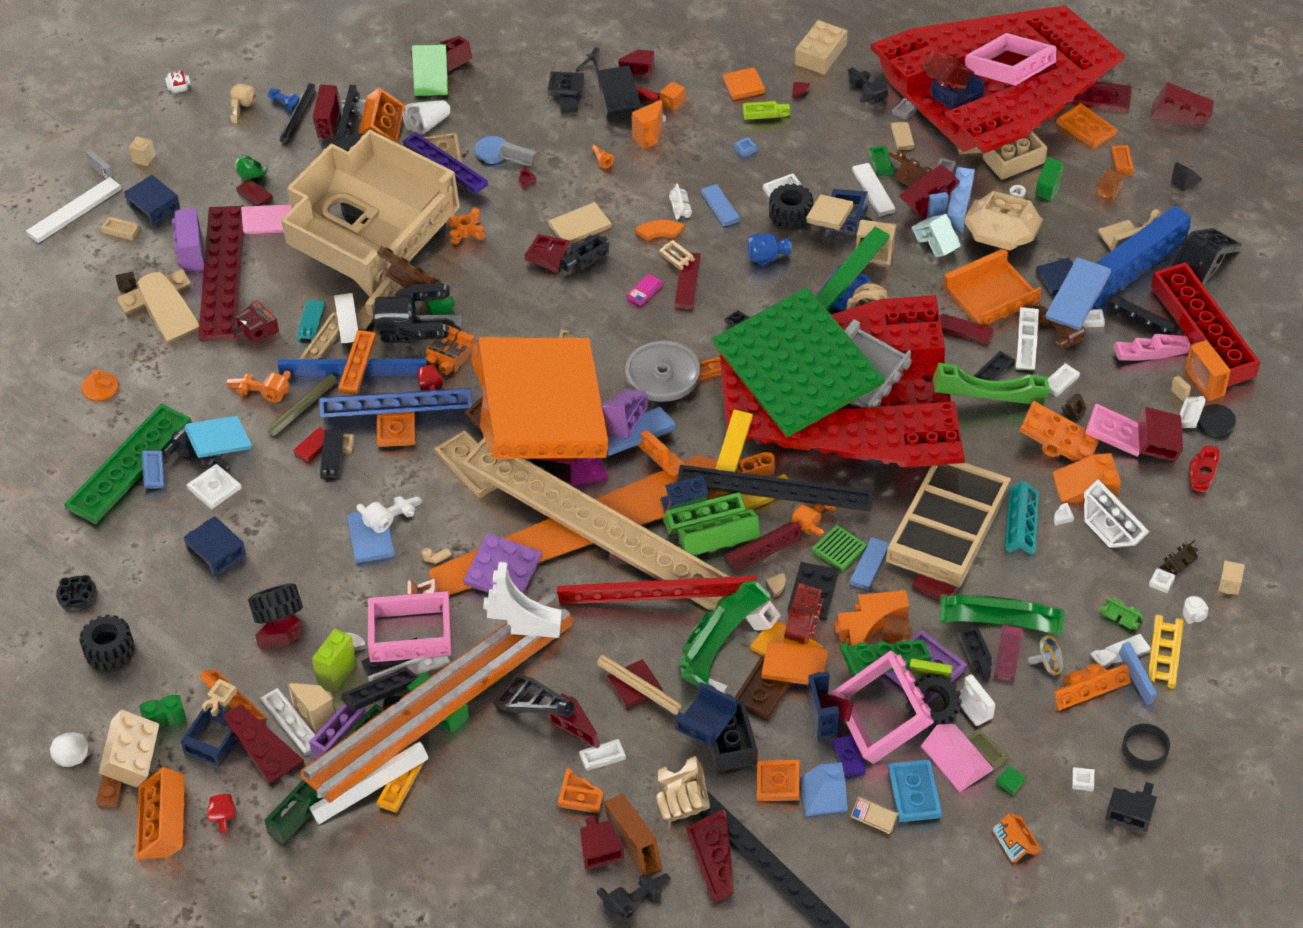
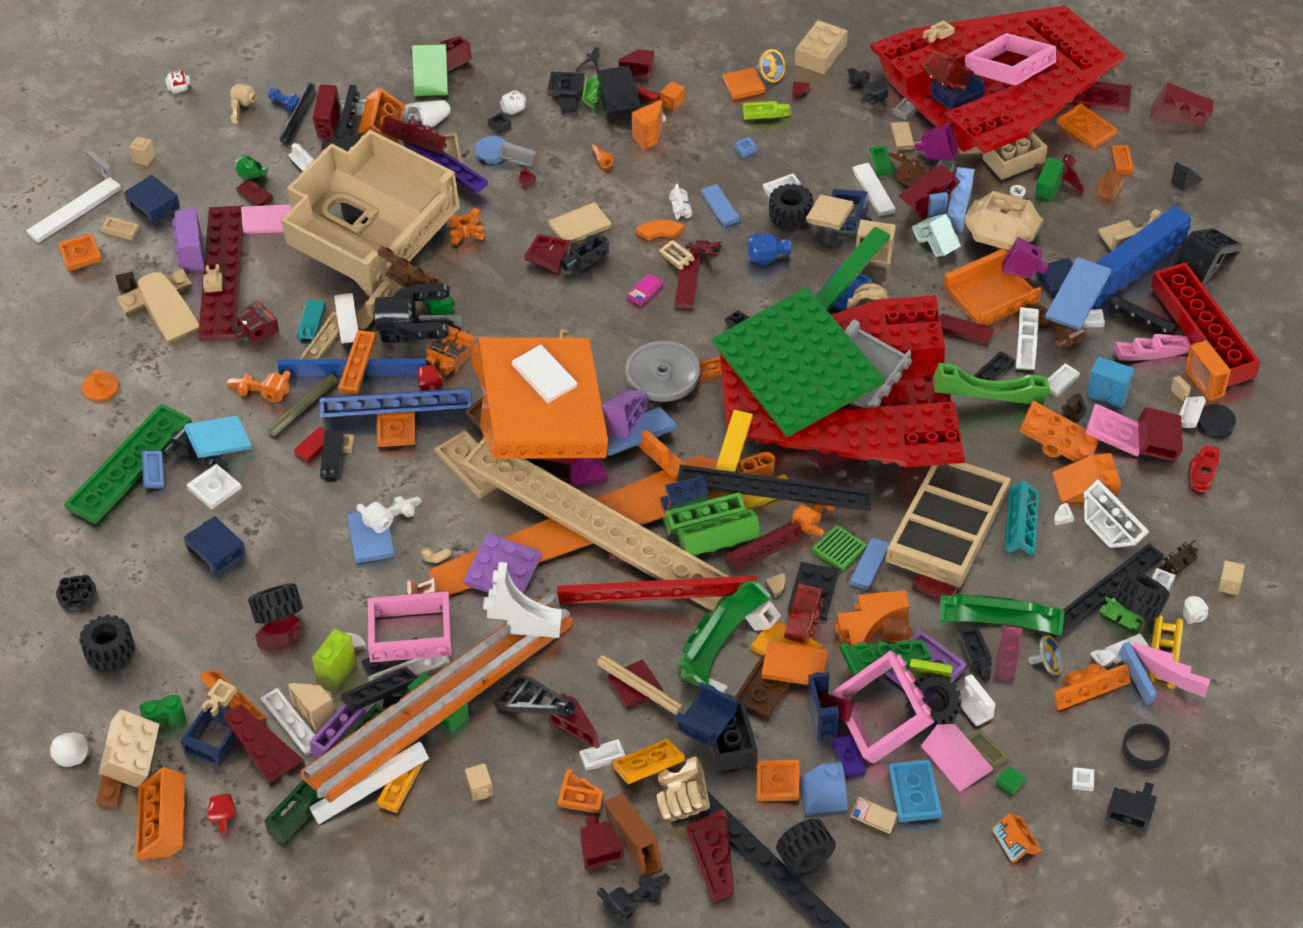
(79, 252): none -> orange plate
(212, 280): none -> tan plate
(300, 157): none -> white hinge
(411, 132): none -> dark red bracket
(479, 782): none -> tan brick
(499, 122): none -> black tile
(513, 102): none -> white head
(544, 373): none -> white tile
(591, 91): none -> bright green hinge
(648, 761): none -> light orange tile
(703, 246): none -> dark red piece
(771, 65): none -> shield
(805, 846): none -> black tyre
(938, 143): none -> magenta torso
(939, 30): none -> tan plate
(1023, 260): none -> magenta torso
(1068, 172): none -> dark red piece
(1095, 596): none -> black tile
(1110, 382): none -> dark azure brick
(1141, 594): none -> black tyre
(1178, 674): none -> bright pink slope

